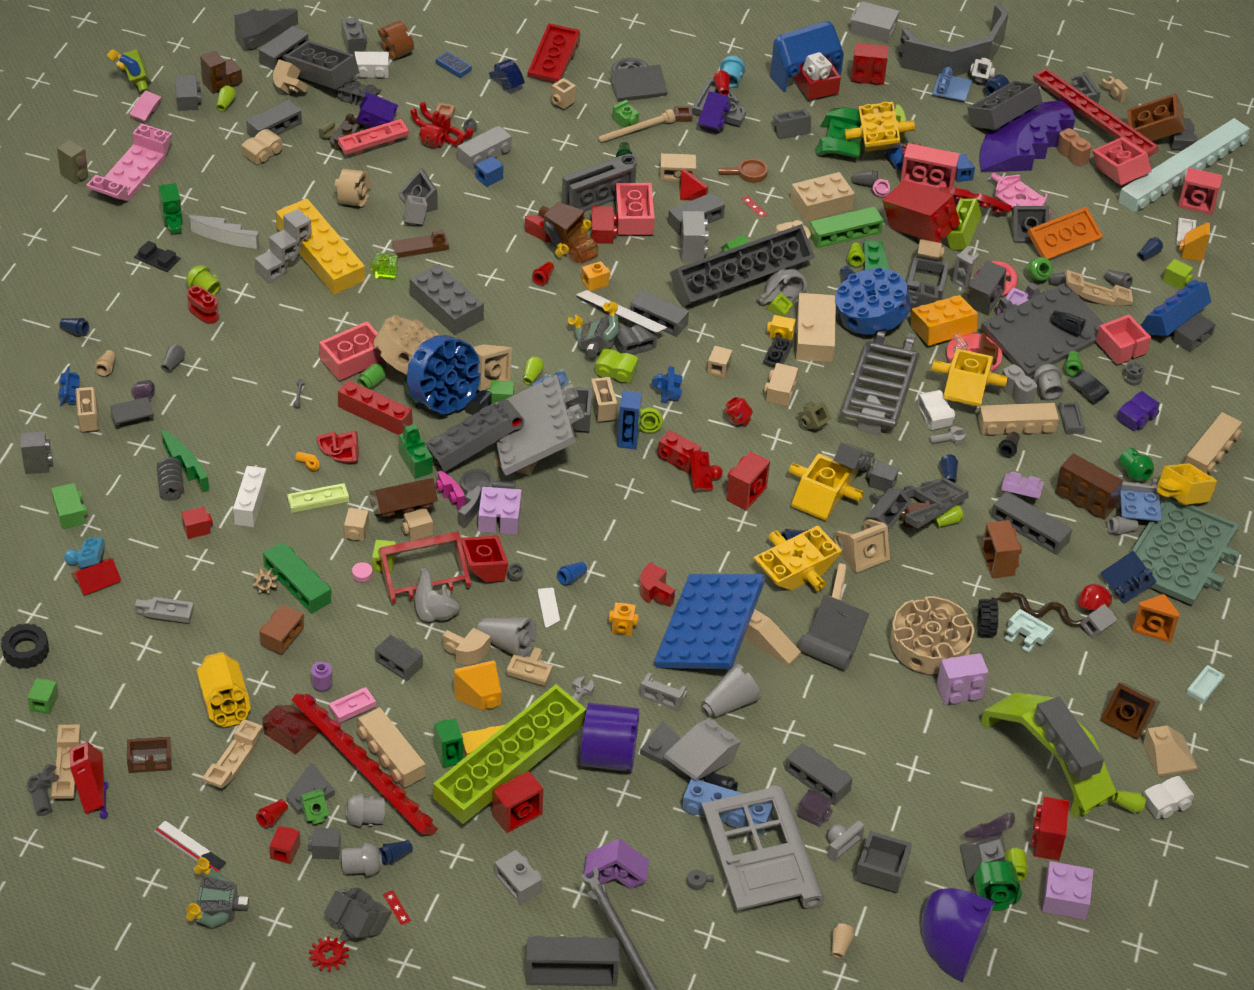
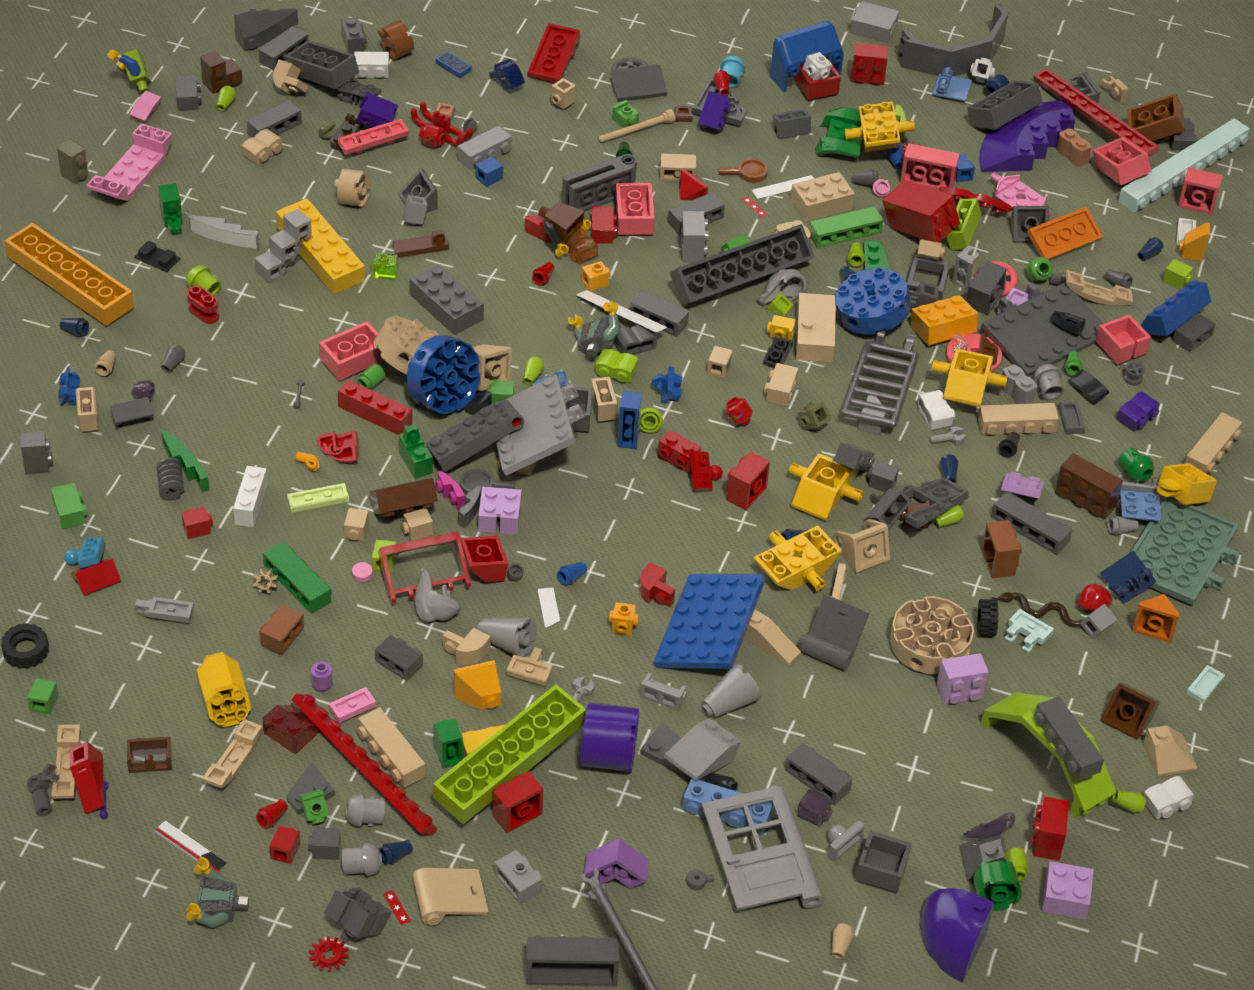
(69, 274): none -> light orange brick
(448, 892): none -> tan door
(778, 188): none -> white sticker

